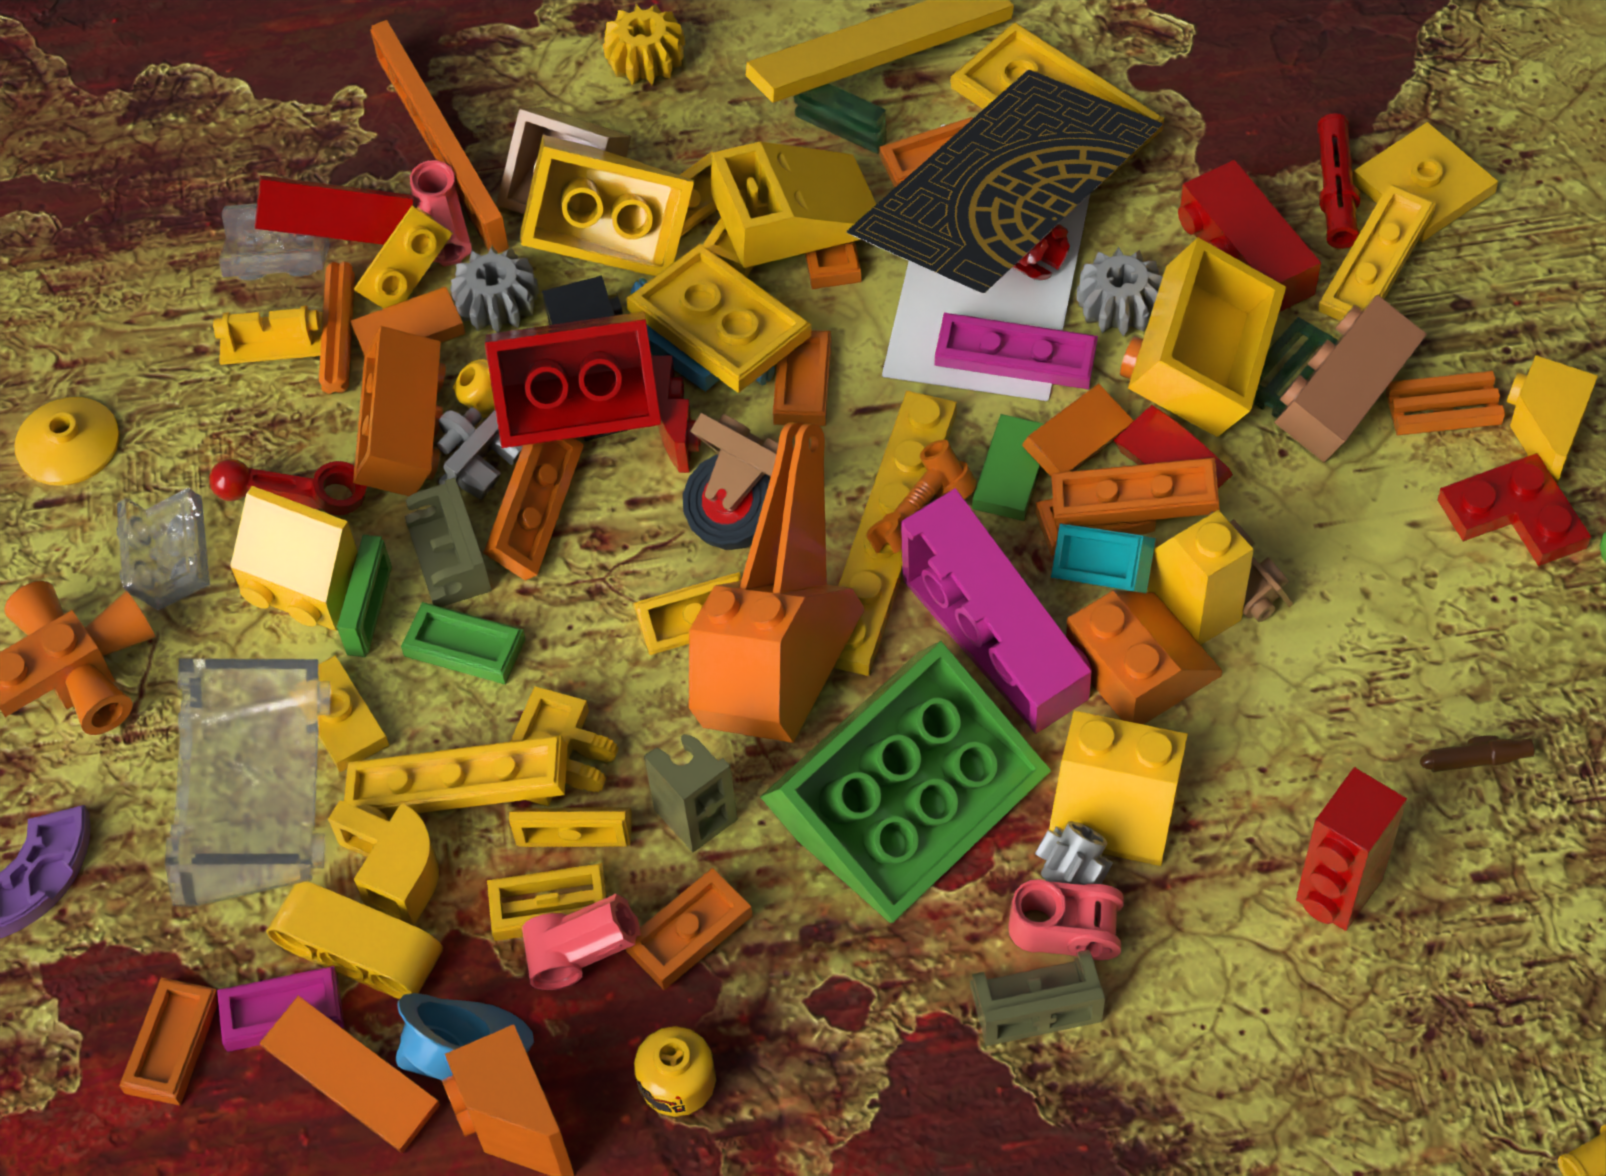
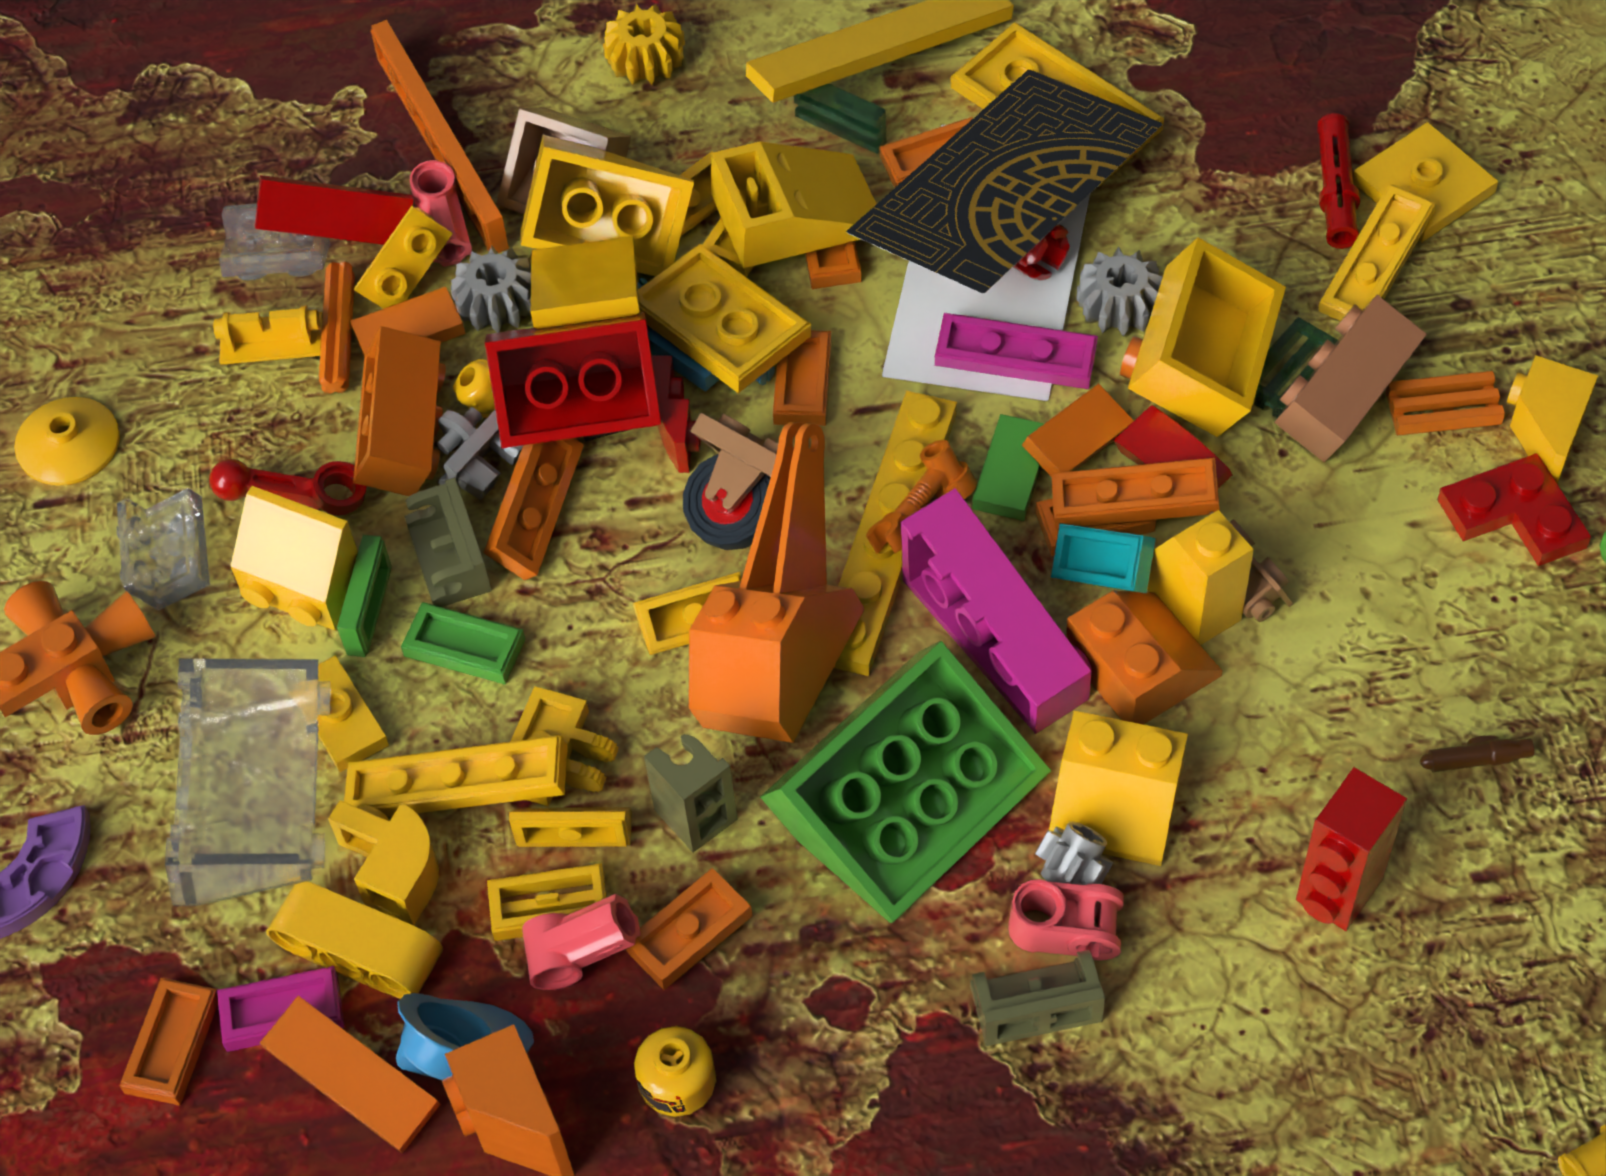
(584, 282): none -> yellow tile
(1240, 220): red brick -> none

